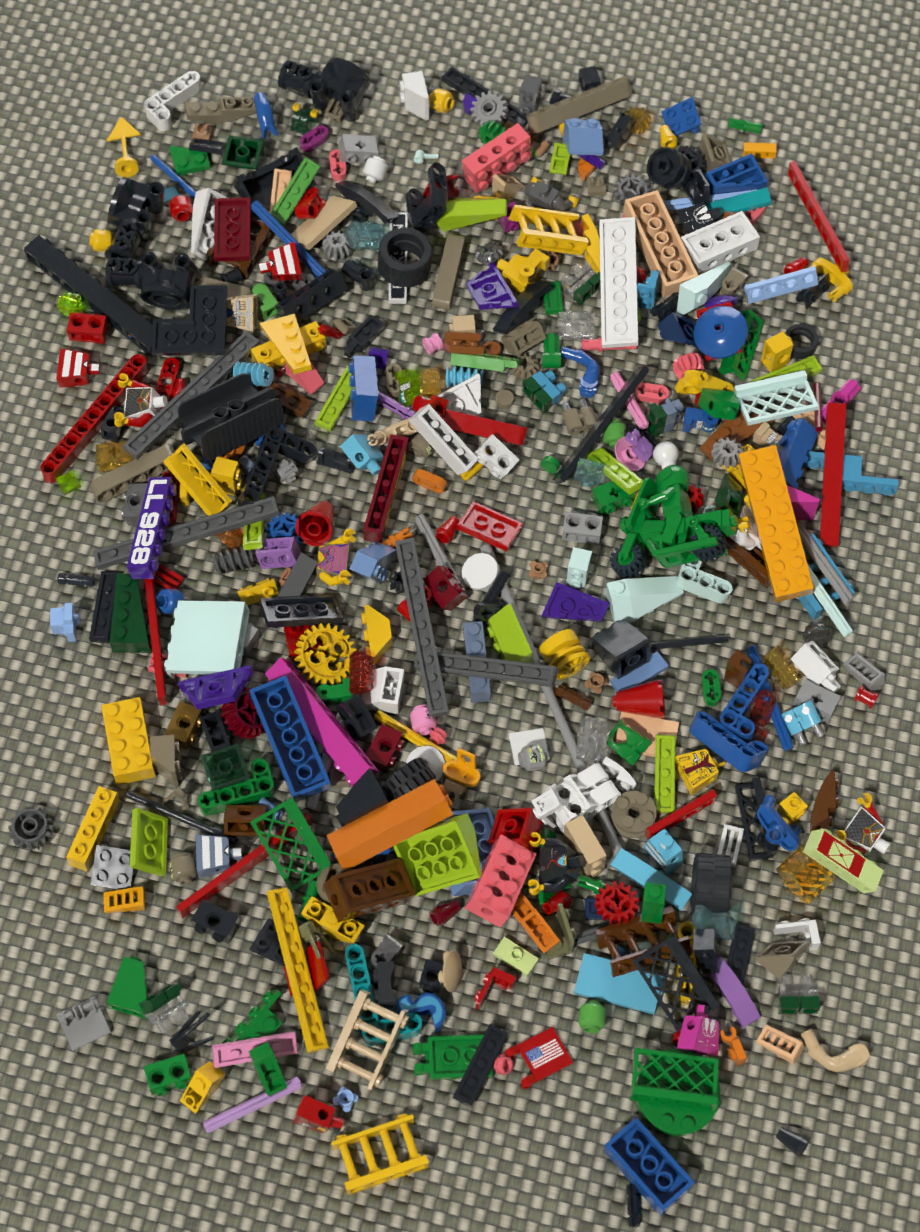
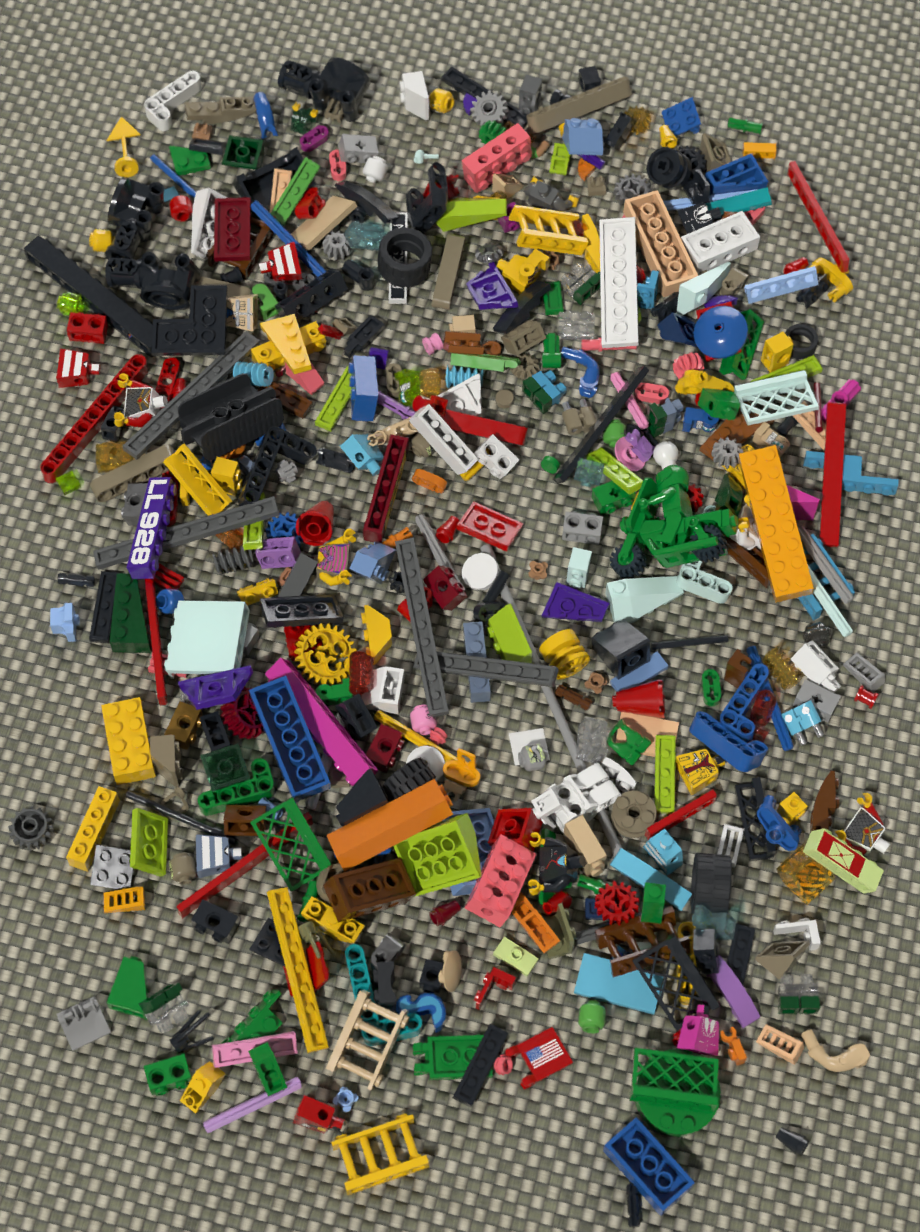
(794, 447): blue wedge -> none

